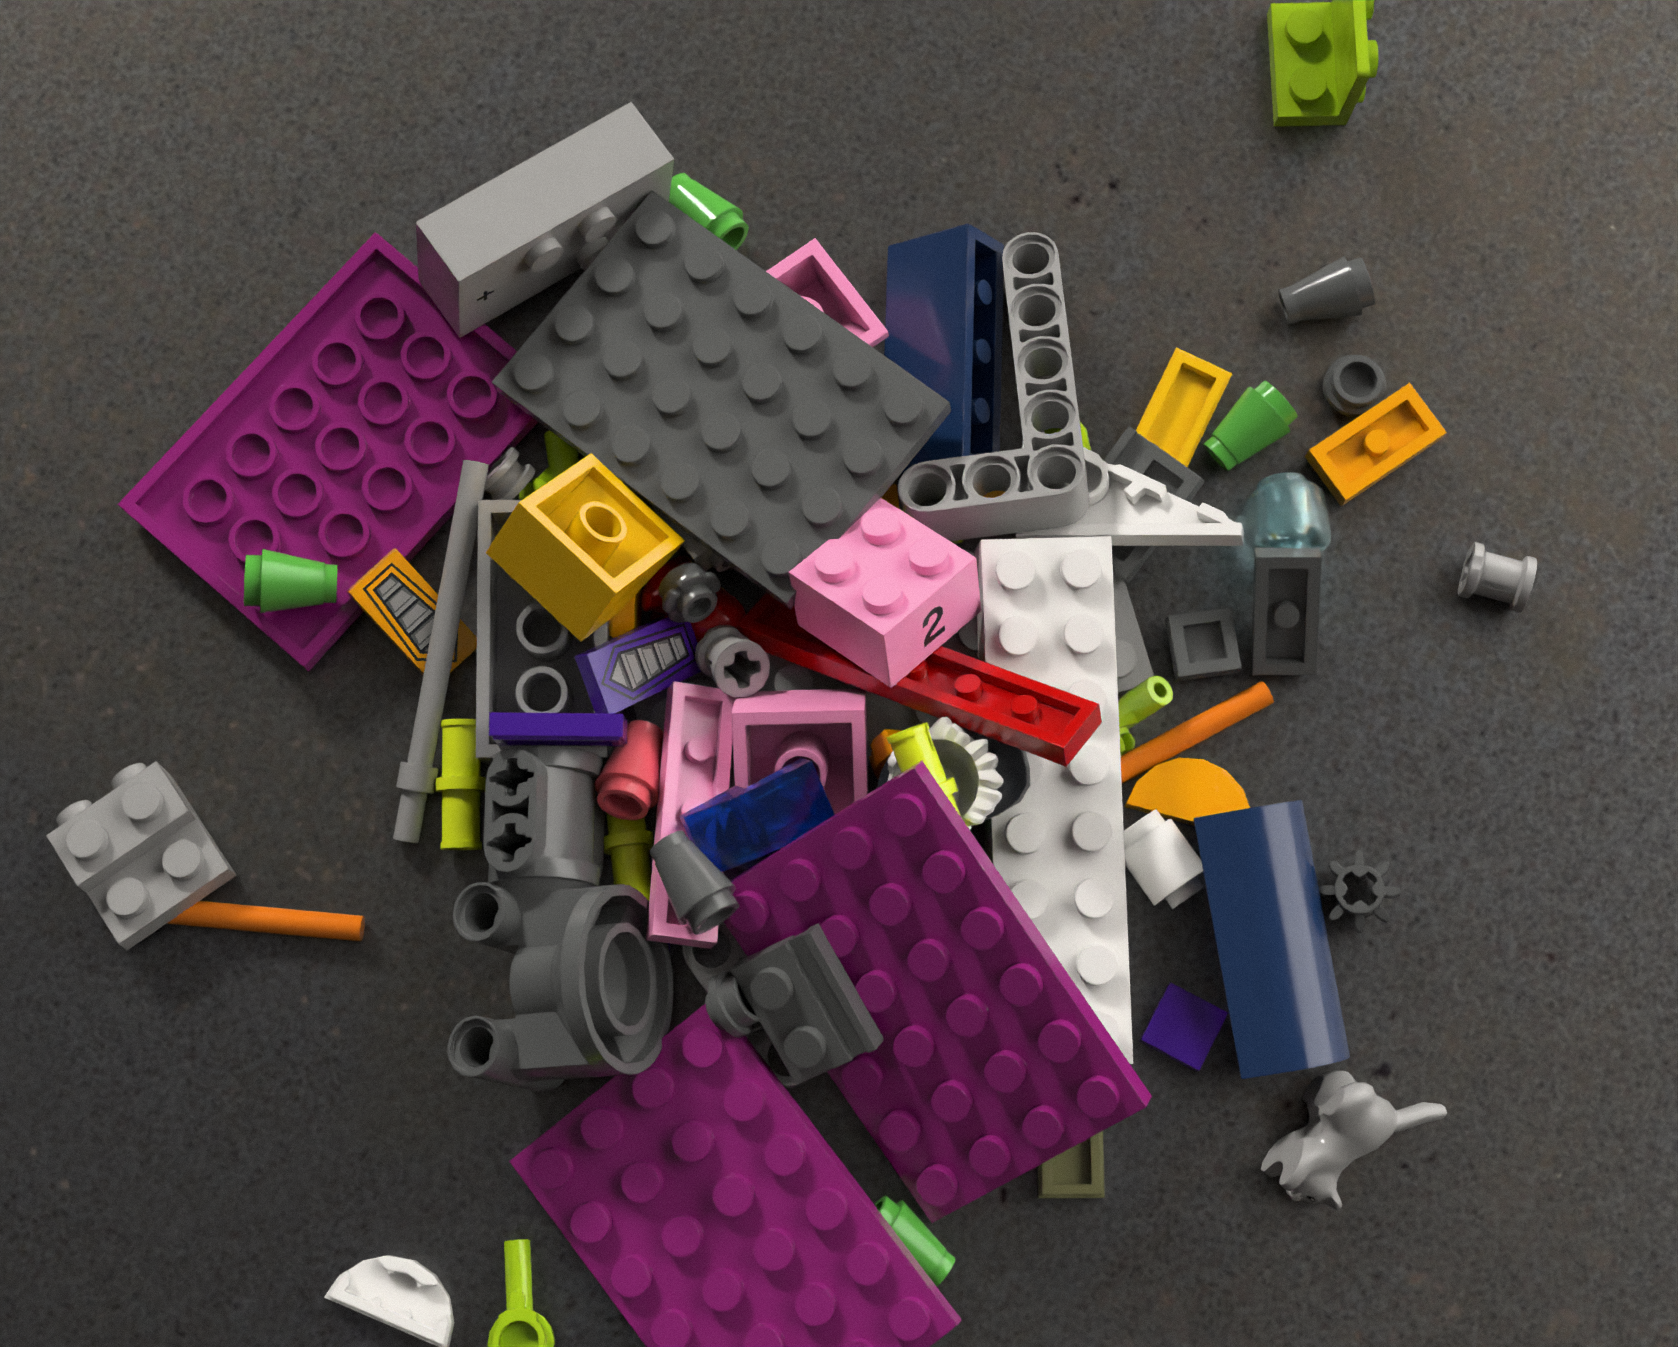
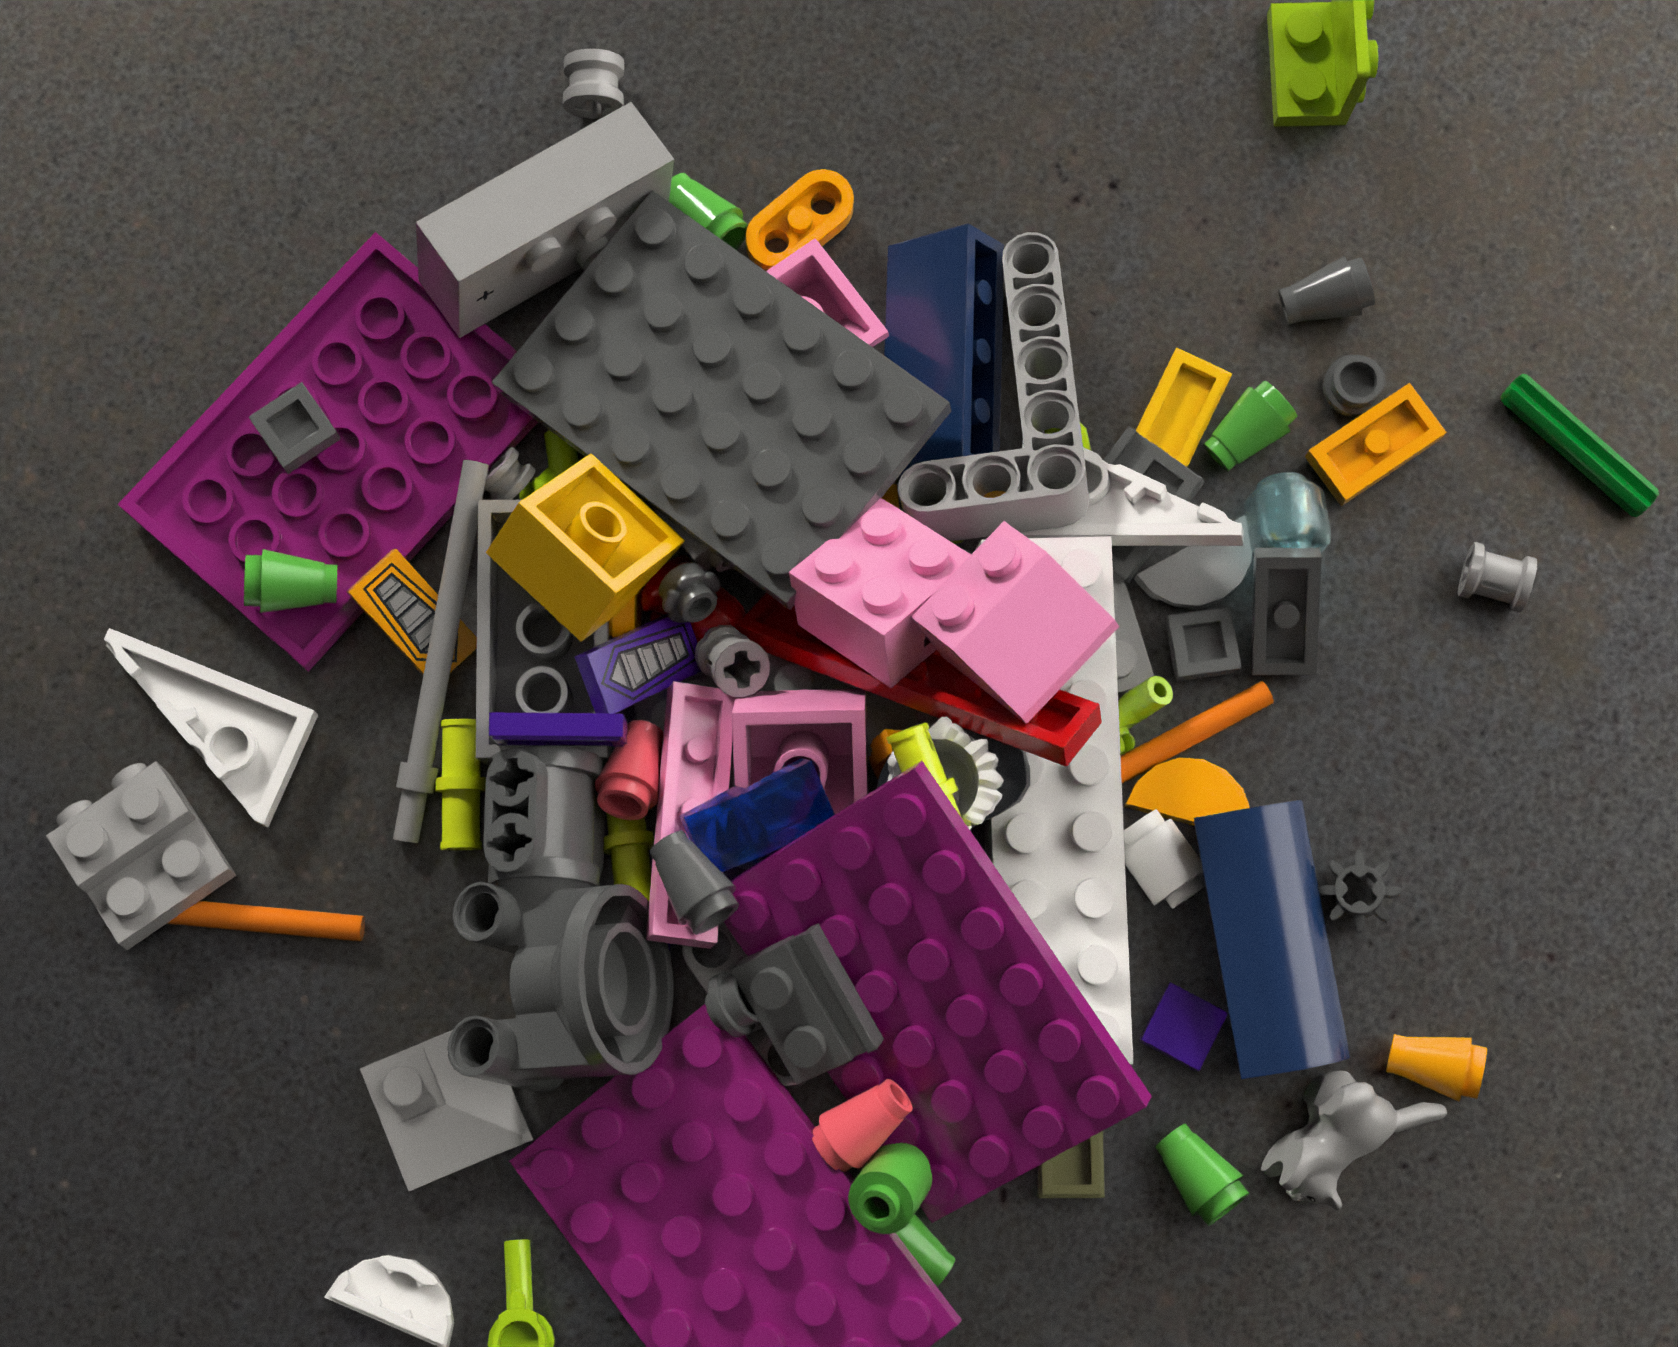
(236, 728): none -> white wing
(294, 427): none -> dark grey plate
(439, 1116): none -> light grey plate
(593, 83): none -> light grey wheel
(794, 220): none -> light orange plate
(859, 1126): none -> coral cone
(890, 1188): none -> bright green brick
(1014, 622): none -> bright pink slope
(1198, 574): none -> light grey tile
(1201, 1175): none -> bright green cone
(1439, 1063): none -> light orange cone
(1579, 445): none -> green axle

